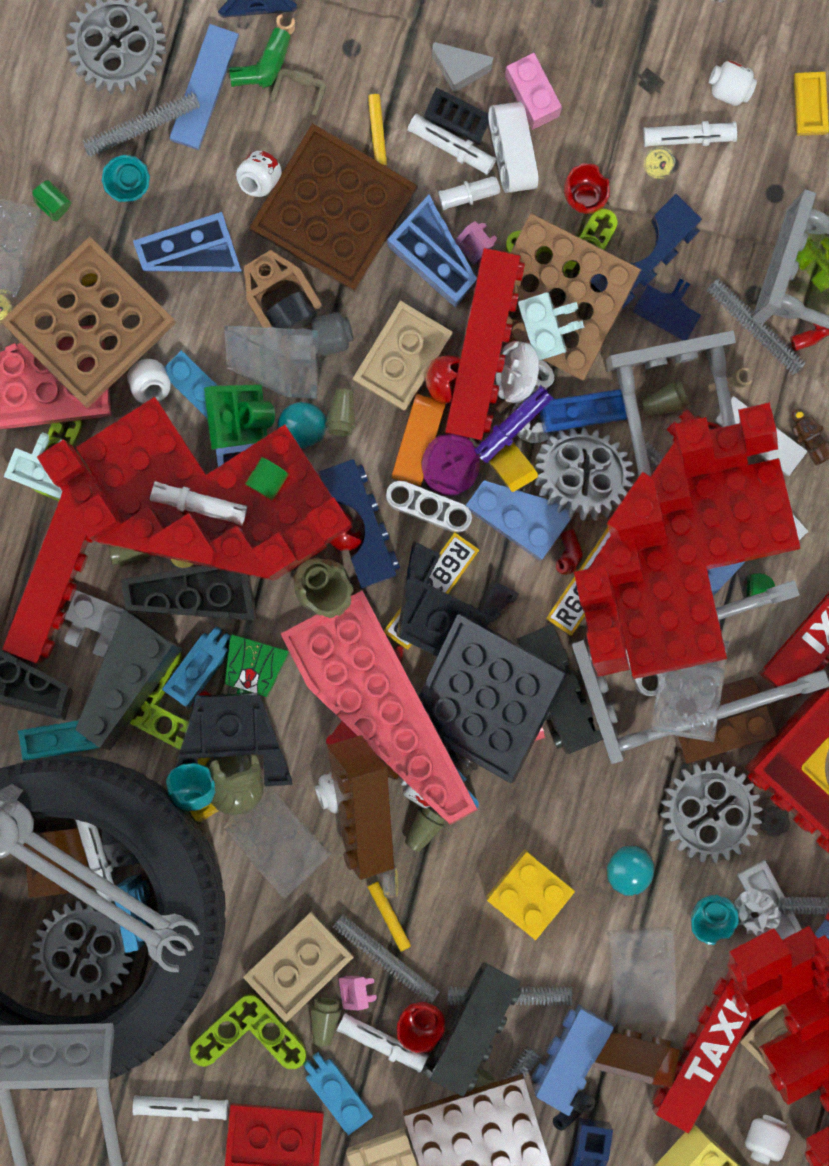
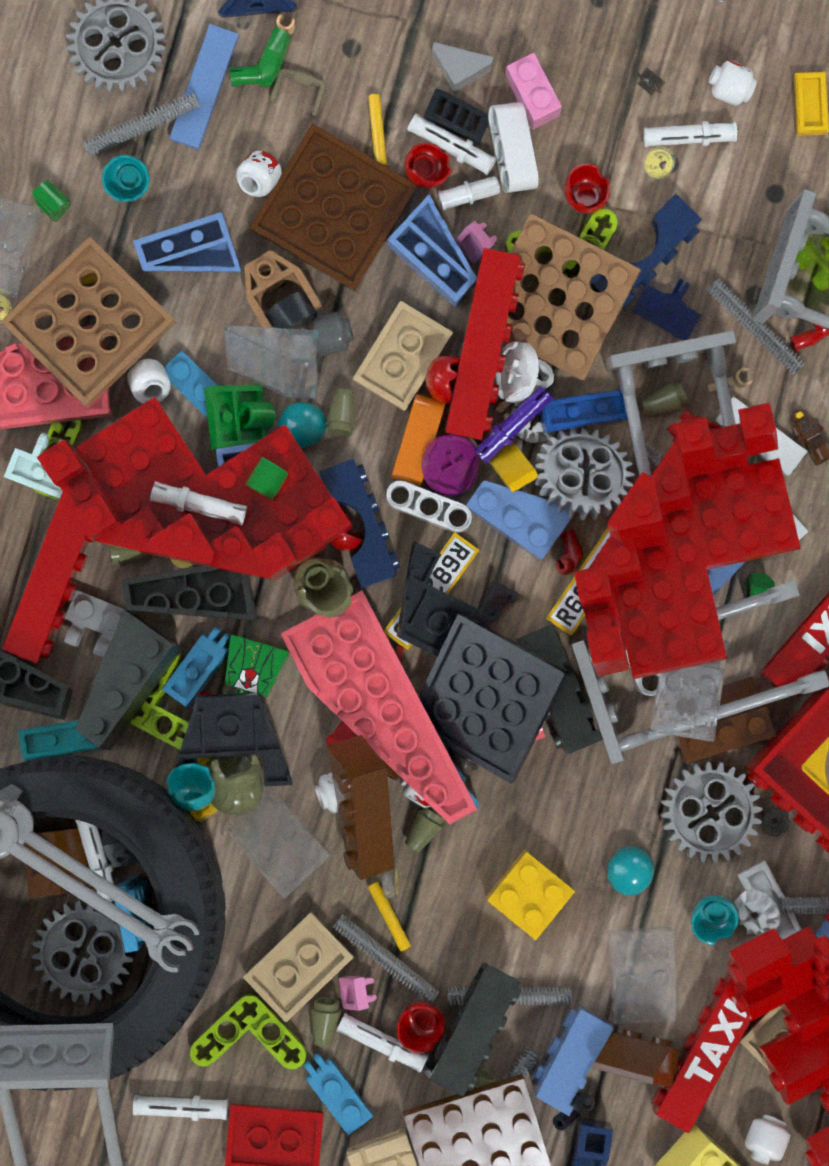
(427, 165): none -> red hair
(543, 325): light aqua hinge -> none

